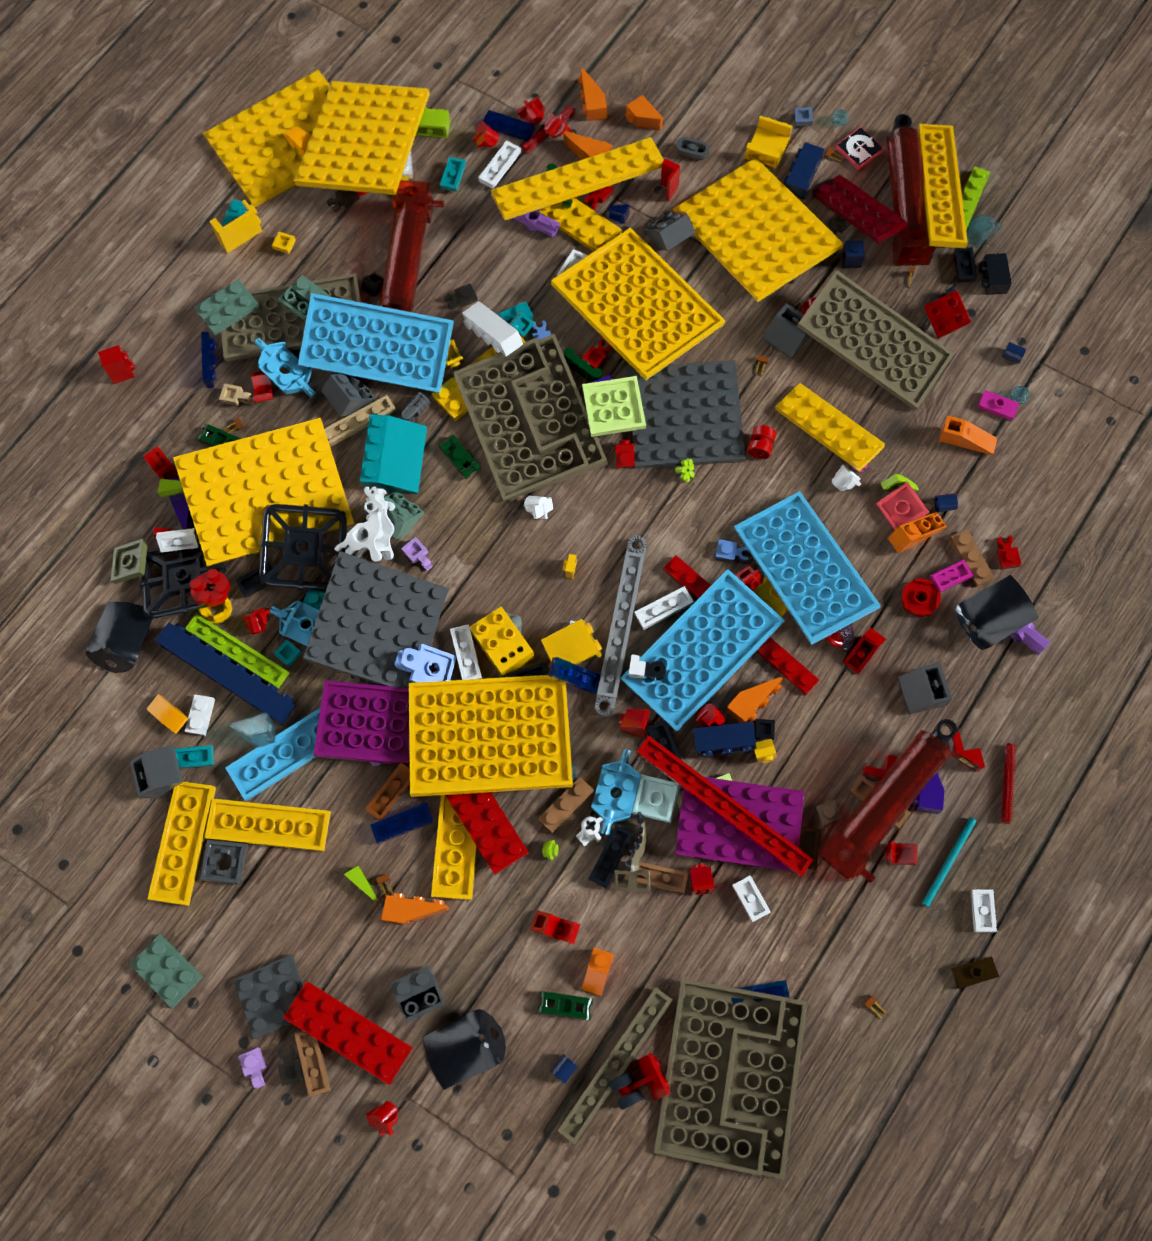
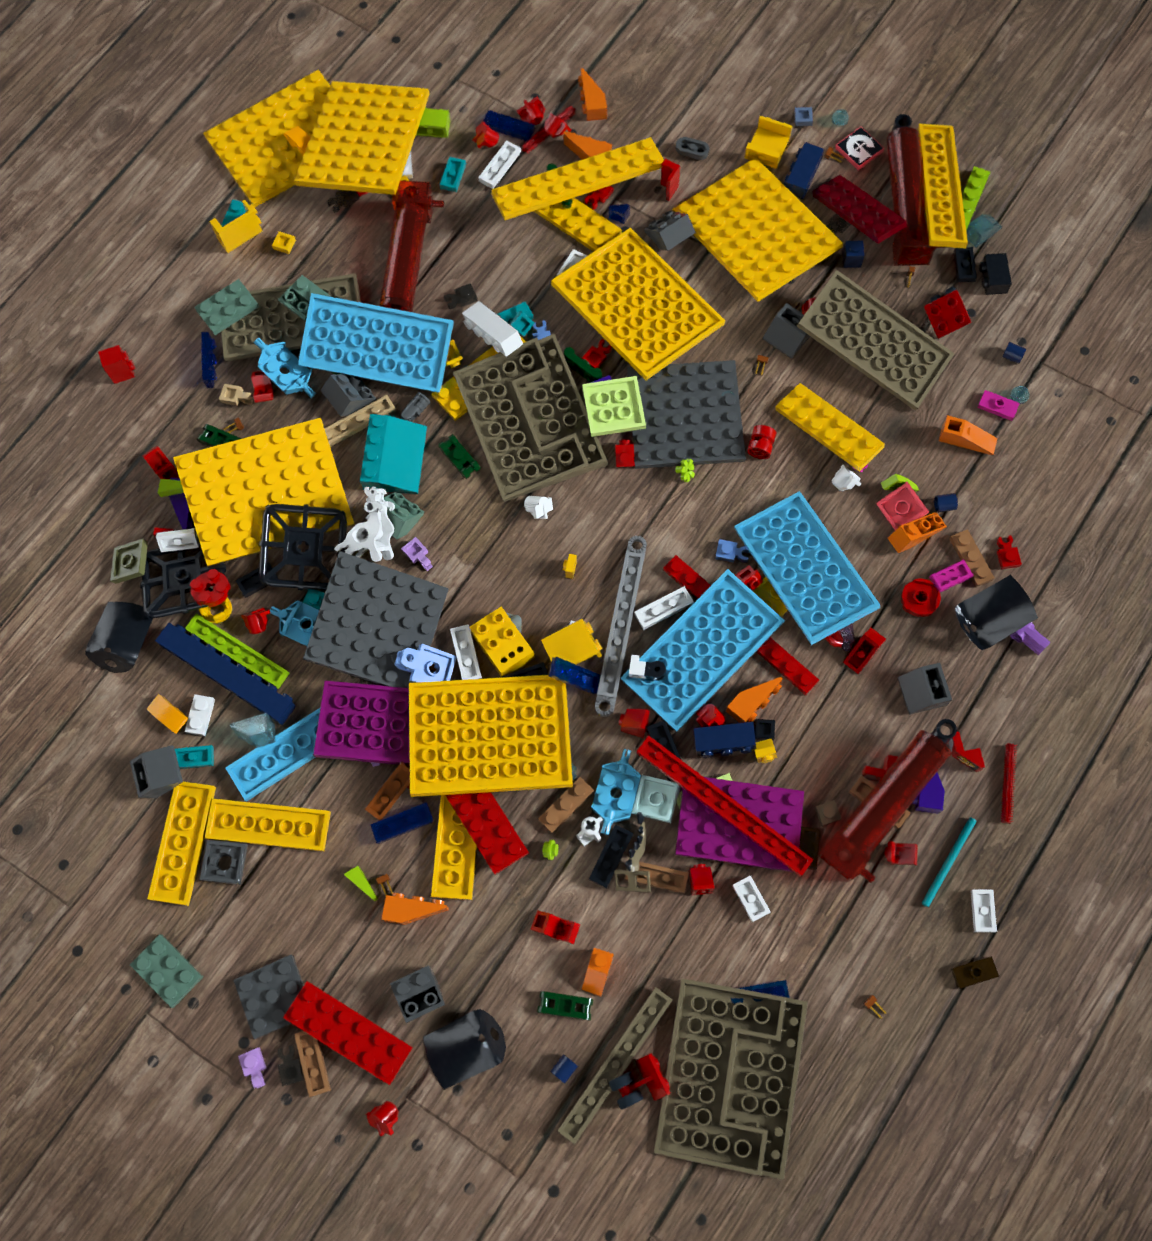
(287, 653): teal plate -> none
(372, 284): black slope -> none
(541, 223): medium lavender piece -> none
(643, 114): orange slope -> none

